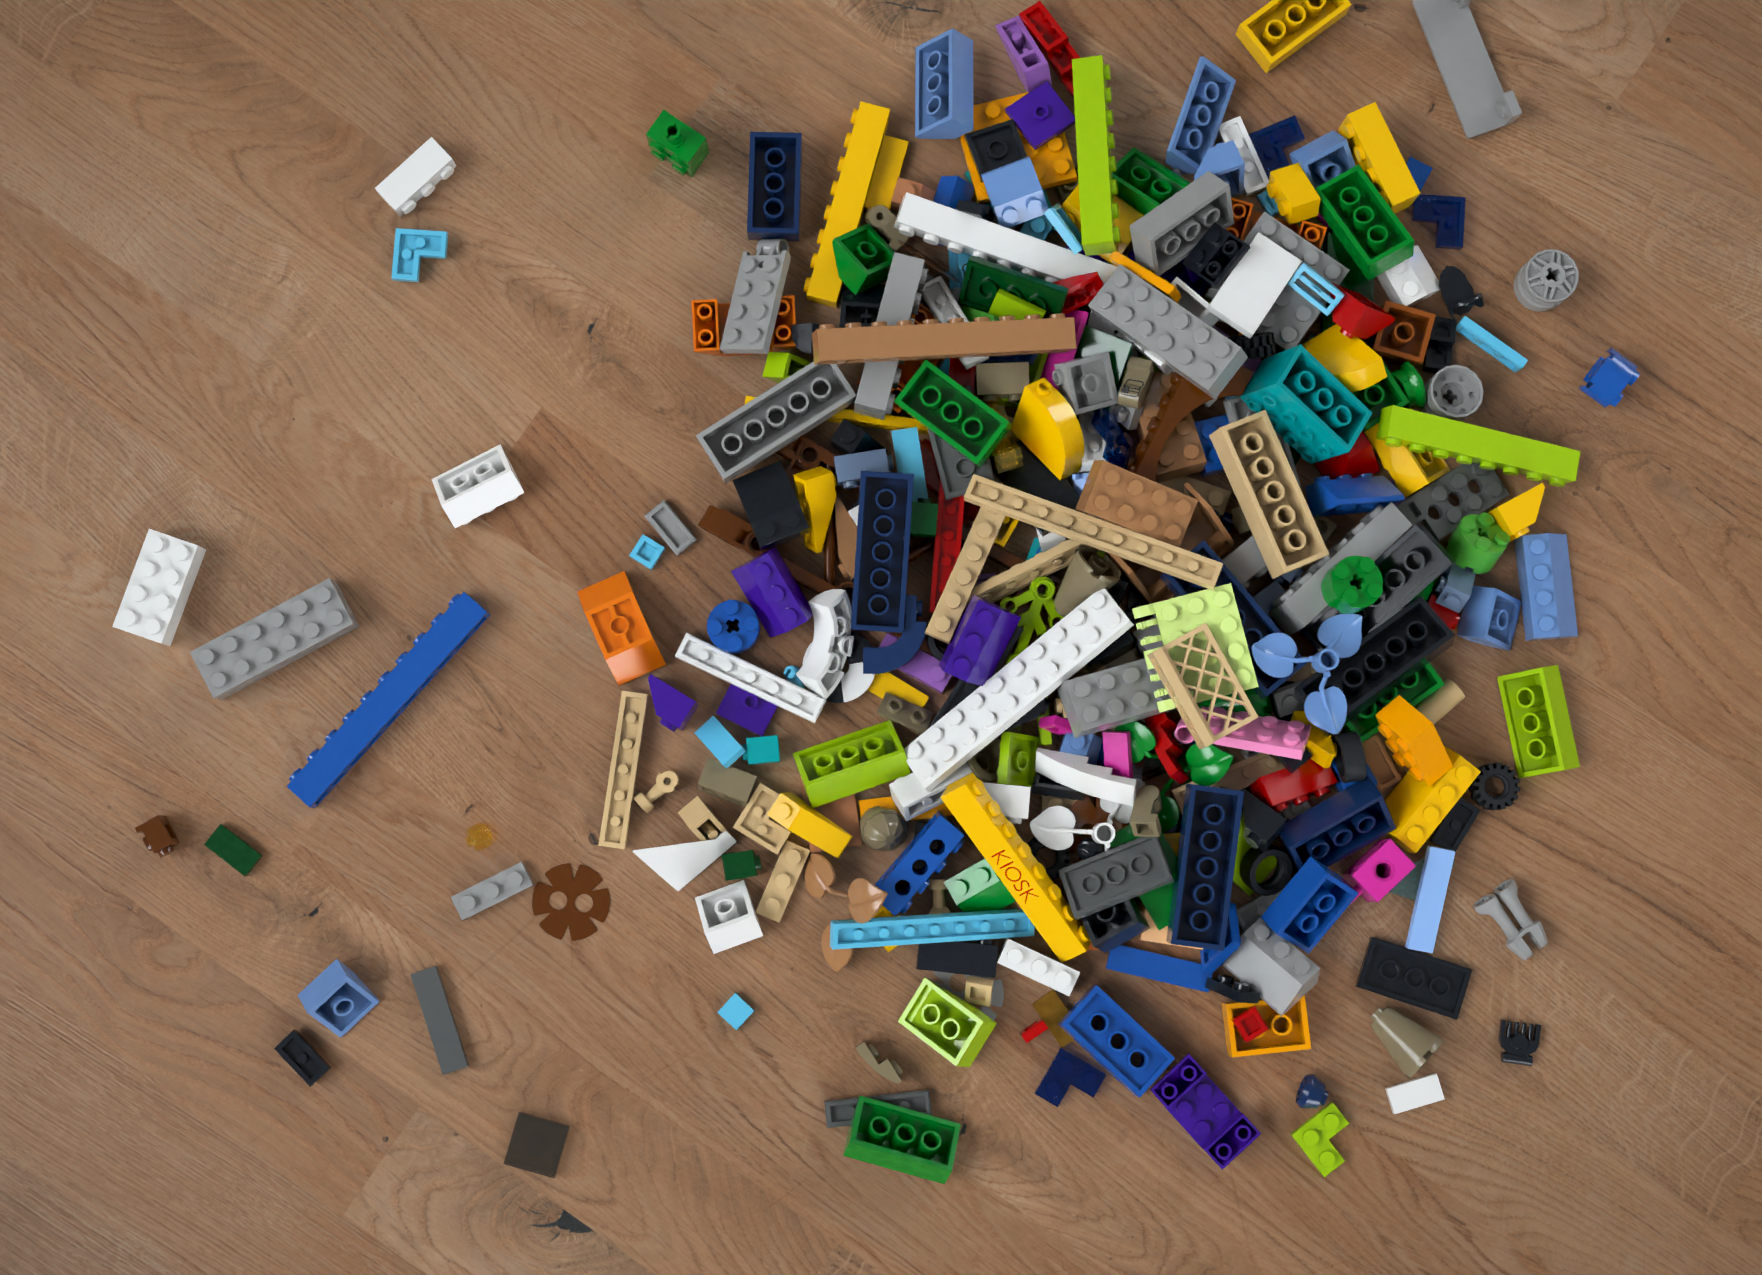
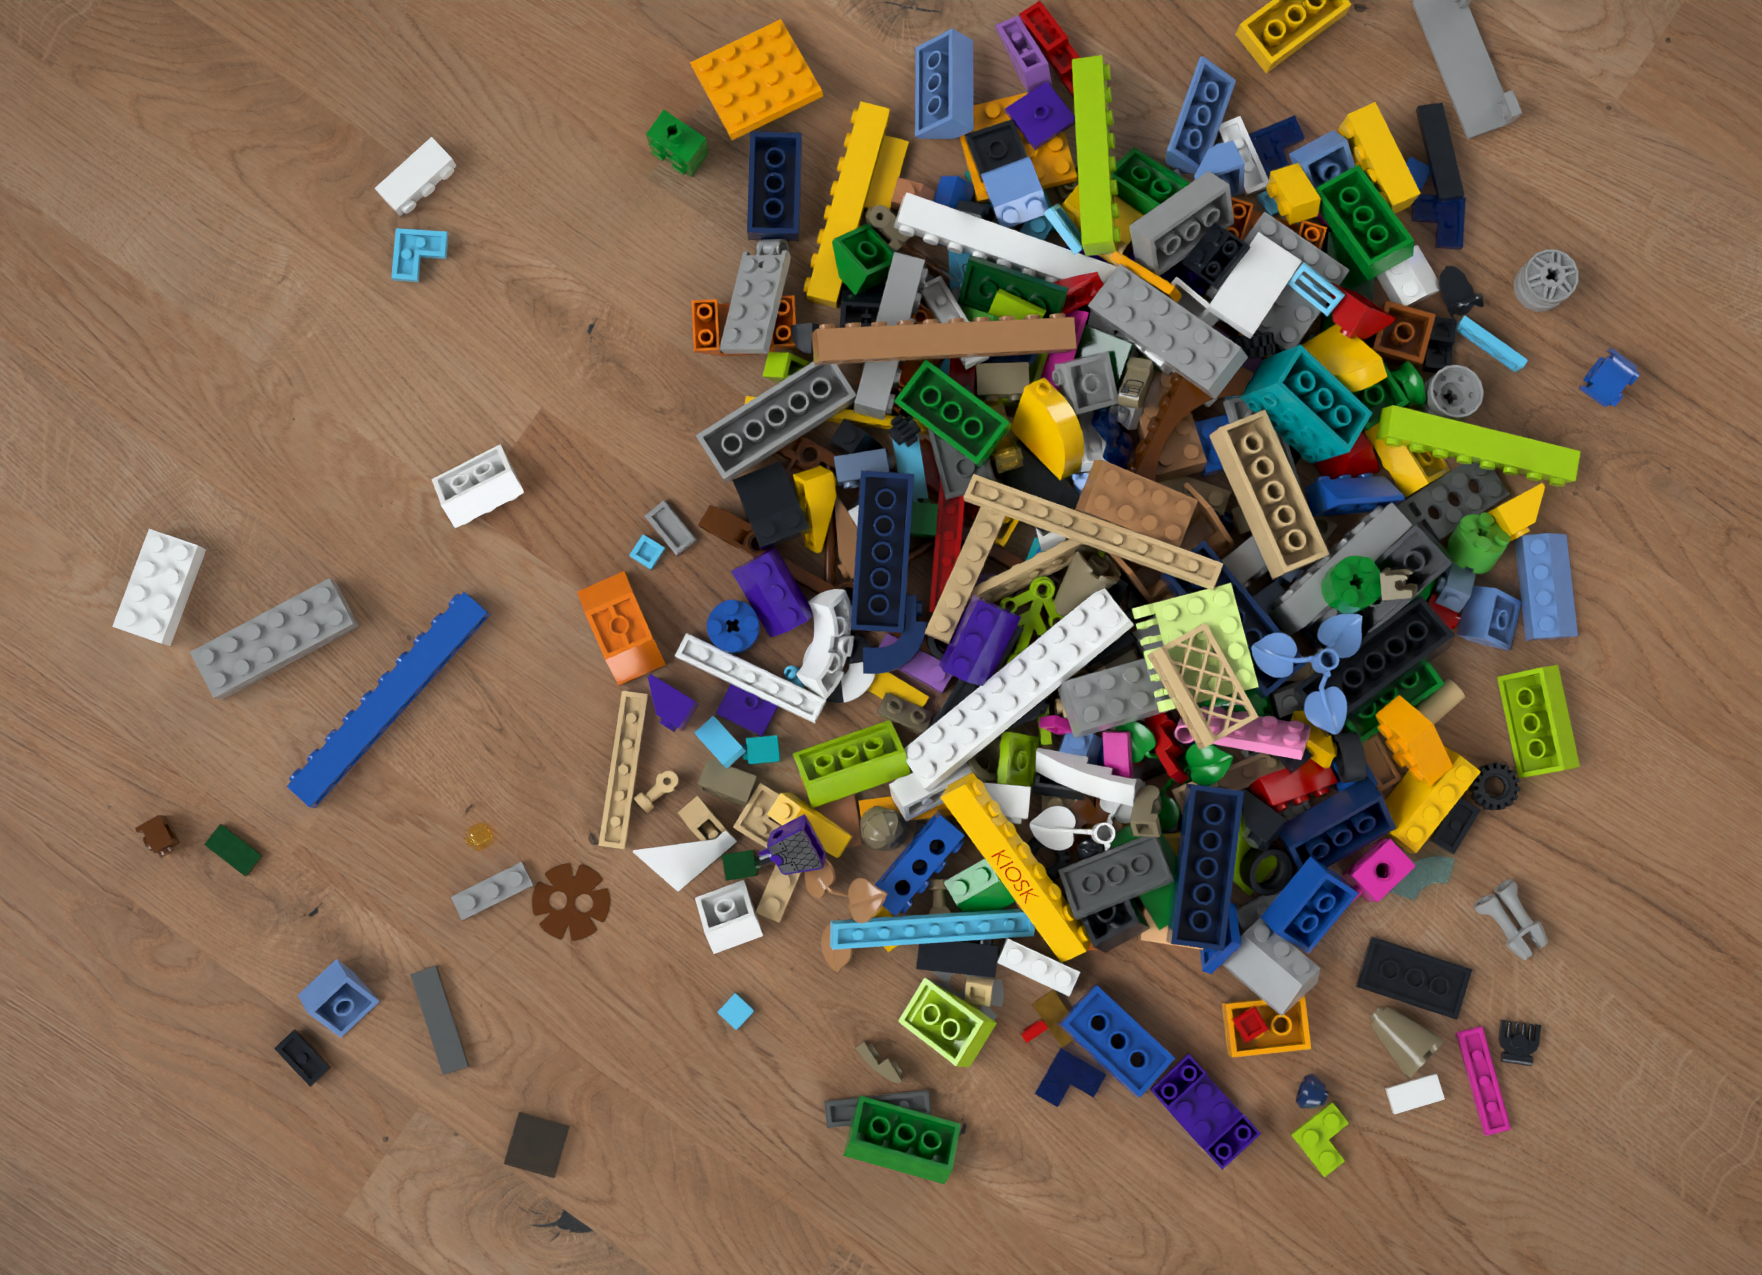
(756, 79): none -> light orange plate
(794, 848): none -> torso
(904, 430): none -> black gear
(1157, 967): blue tile -> none
(1236, 990): black plate -> none
(1394, 585): none -> dark tan hinge
(1430, 899): light blue tile -> none
(1440, 152): none -> black tile
(1483, 1080): none -> dark pink tile

